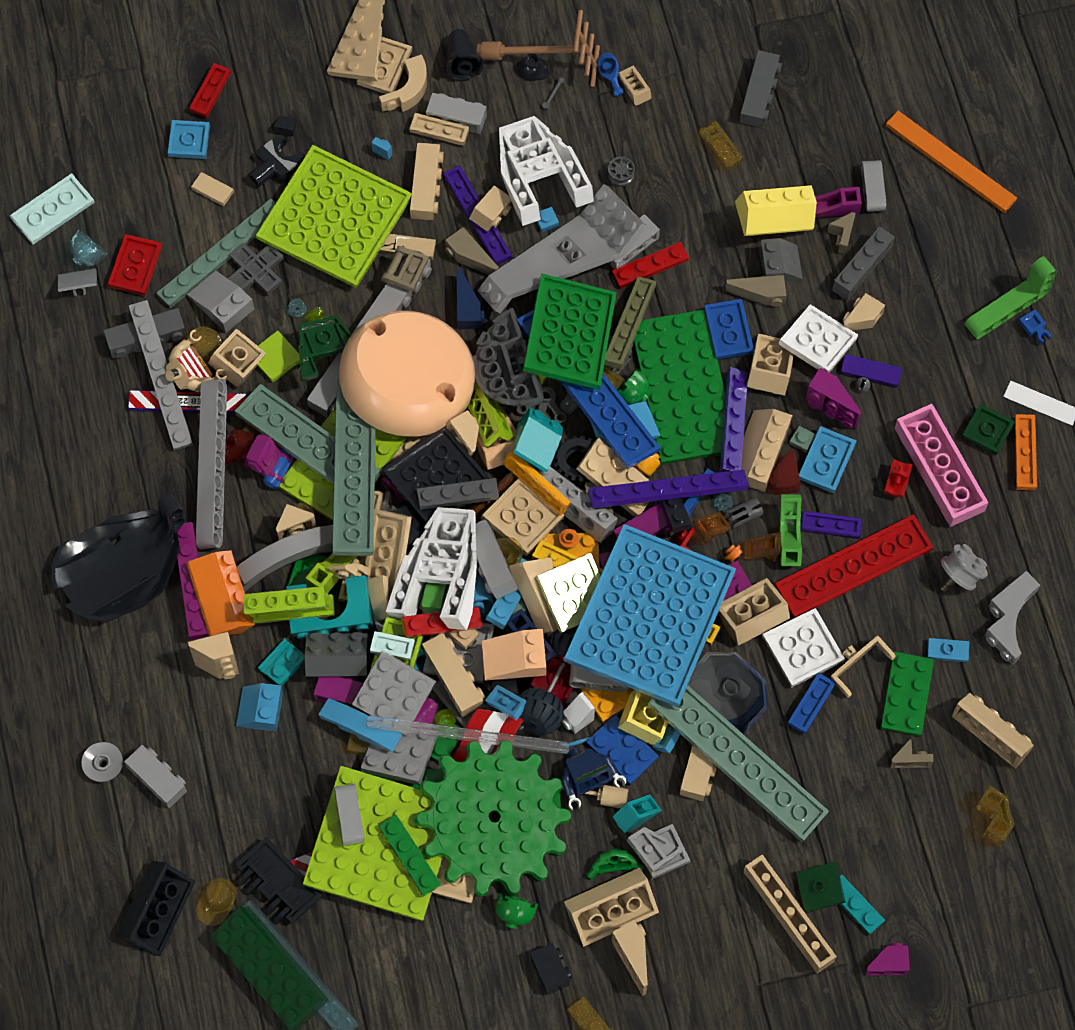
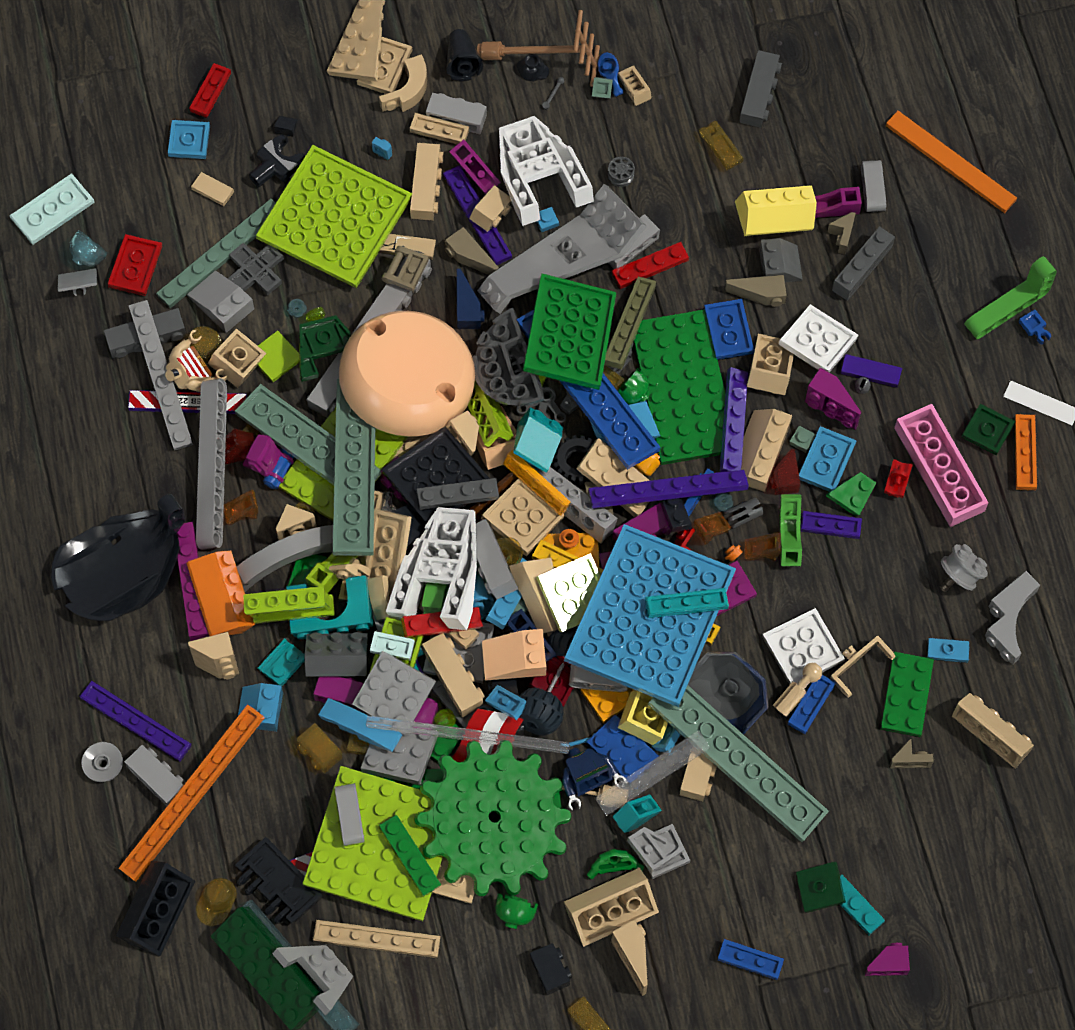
(135, 721): none -> dark purple tile
(191, 793): none -> orange plate
(241, 507): none -> clear orange slope
(319, 748): none -> clear yellow brick
(322, 967): none -> light grey wing
(376, 938): none -> tan tile
(474, 166): none -> magenta slope
(578, 714): white slope -> none
(602, 87): none -> sand green plate
(652, 773): none -> clear plate
(686, 603): none -> teal tile
(750, 959): none -> blue plate
(753, 611): tan slope -> none
(789, 914): tan brick -> none
(796, 691): none -> tan piece
(853, 493): none -> green wing
(854, 566): red plate -> none
(865, 313): tan slope -> none
(996, 806): clear yellow brick -> none

